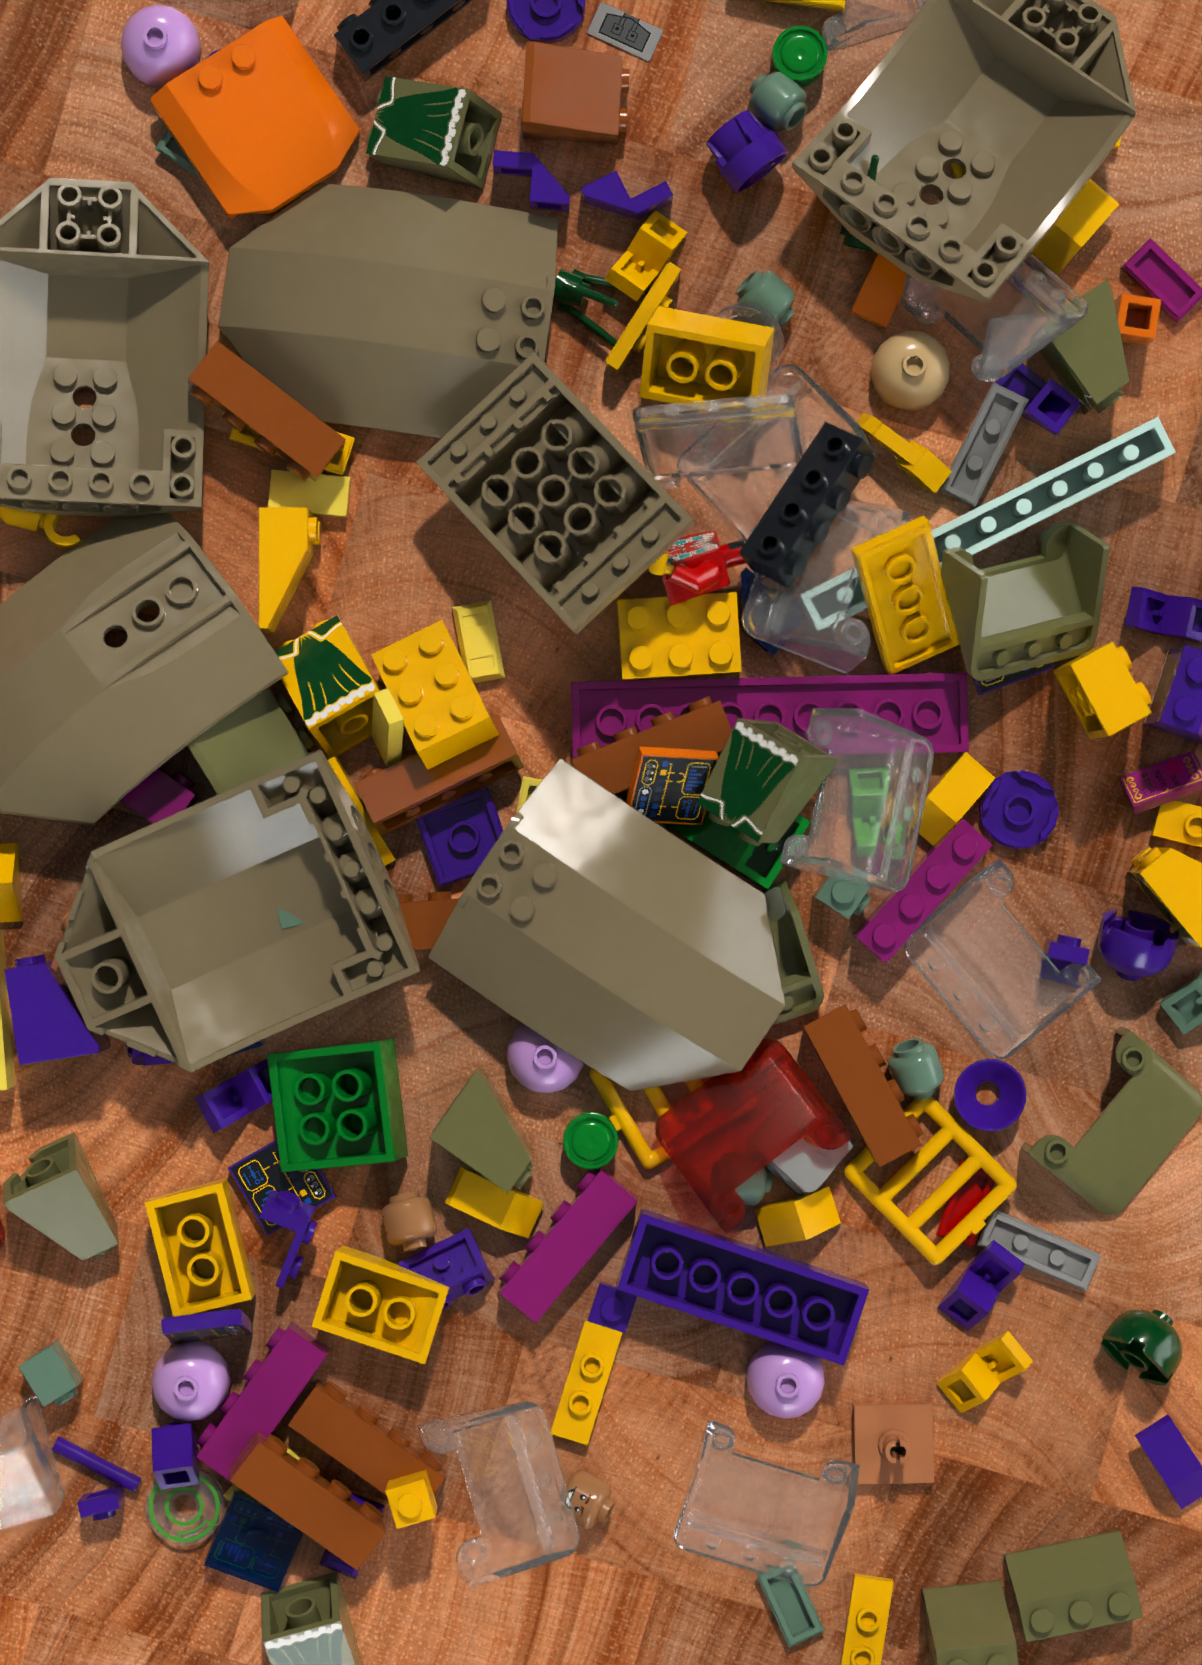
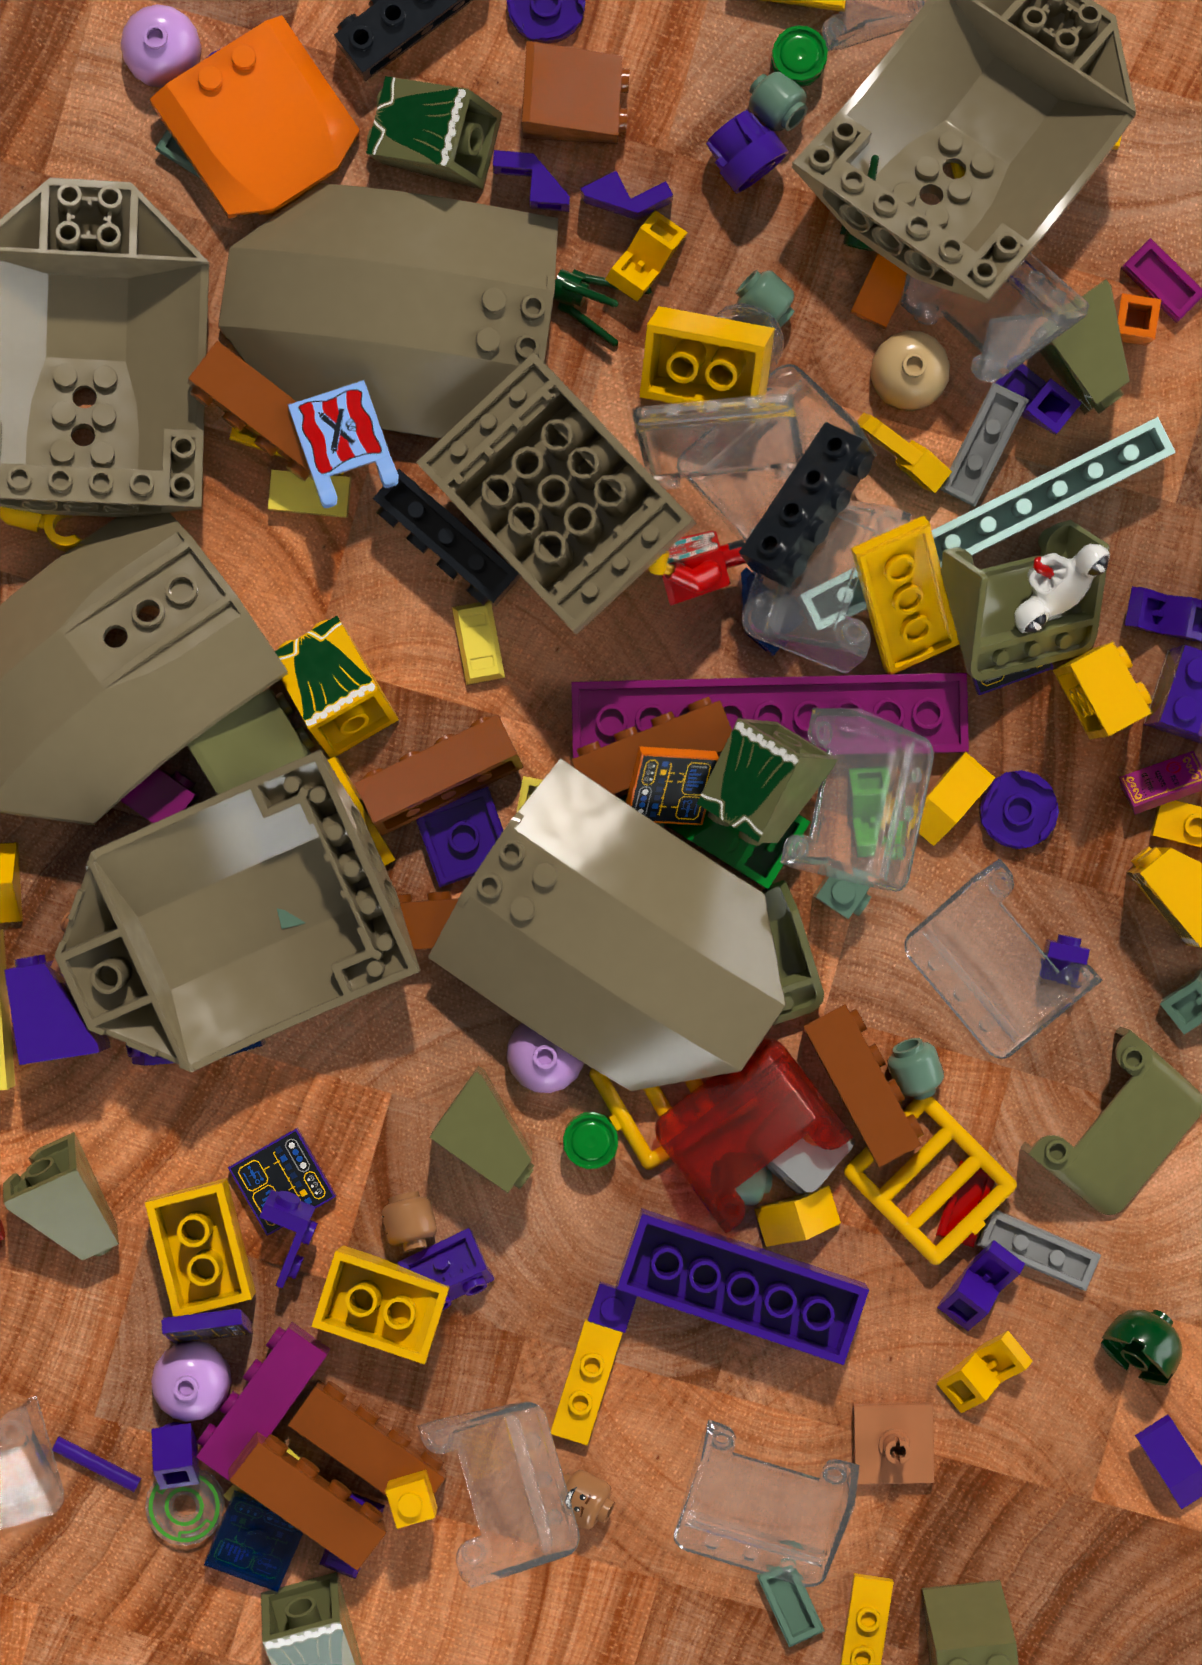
(52, 1374): sand green brick -> none
(101, 1503): dark purple plate -> none
(236, 1096): dark purple slope -> none
(285, 552): yellow slope -> none
(338, 1105): green slope -> none
(339, 435): none -> flag
(387, 727): light yellow tile -> none
(435, 694): yellow brick -> none
(448, 538): none -> black brick
(491, 1204): yellow slope -> none
(567, 1244): magenta brick -> none
(625, 31): sticker -> none
(635, 333): yellow plate -> none
(679, 639): yellow brick -> none
(784, 1380): lavender cylinder -> none
(927, 887): magenta brick -> none
(1010, 1095): dark purple piece -> none
(1059, 585): none -> white head
(1072, 1586): olive slope -> none
(1075, 226): yellow slope -> none
(1136, 944): dark purple cylinder -> none

